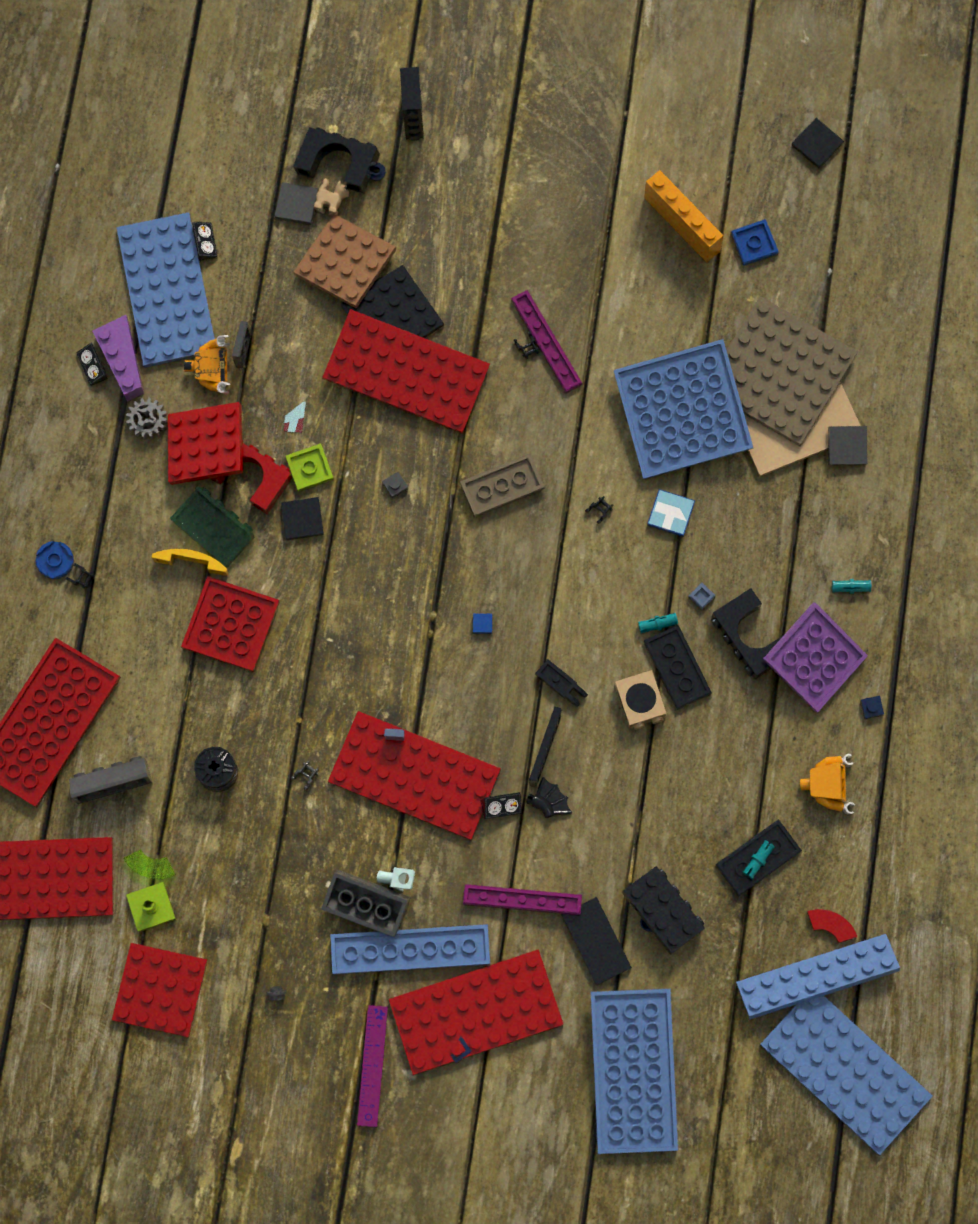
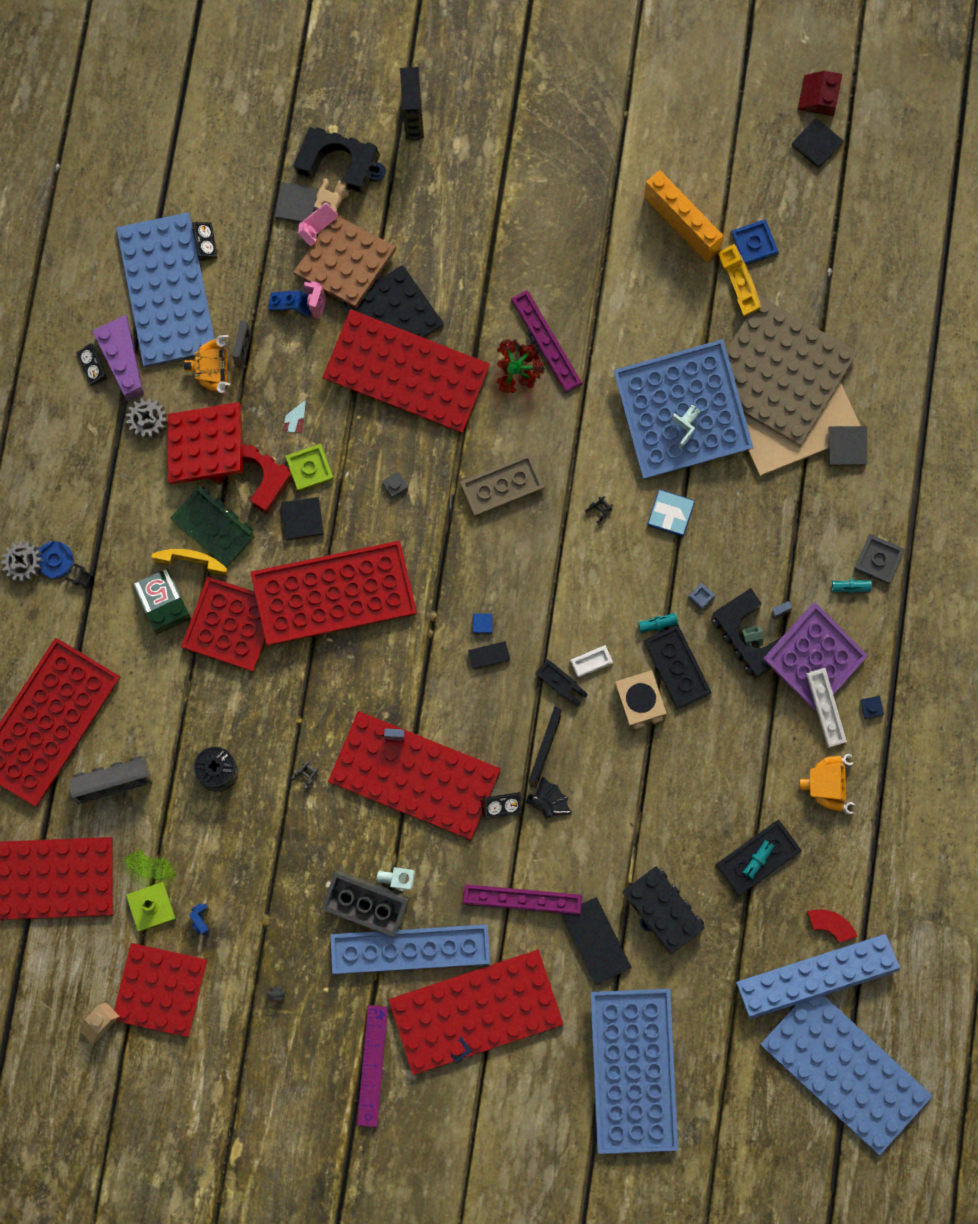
(15, 569): none -> light grey gear
(98, 1022): none -> tan slope
(162, 601): none -> dark green slope
(199, 925): none -> blue bracket
(289, 301): none -> blue bracket
(316, 222): none -> bright pink bracket
(316, 298): none -> bright pink bracket
(333, 593): none -> red plate
(489, 655): none -> black tile
(513, 367): none -> clear red plant
(591, 661): none -> white tile
(685, 423): none -> light aqua bracket
(741, 279): none -> yellow slope
(752, 634): none -> sand green tile
(781, 610): none -> sand blue tile
(820, 92): none -> dark red slope
(826, 707): none -> white tile
(879, 559): none -> dark grey tile

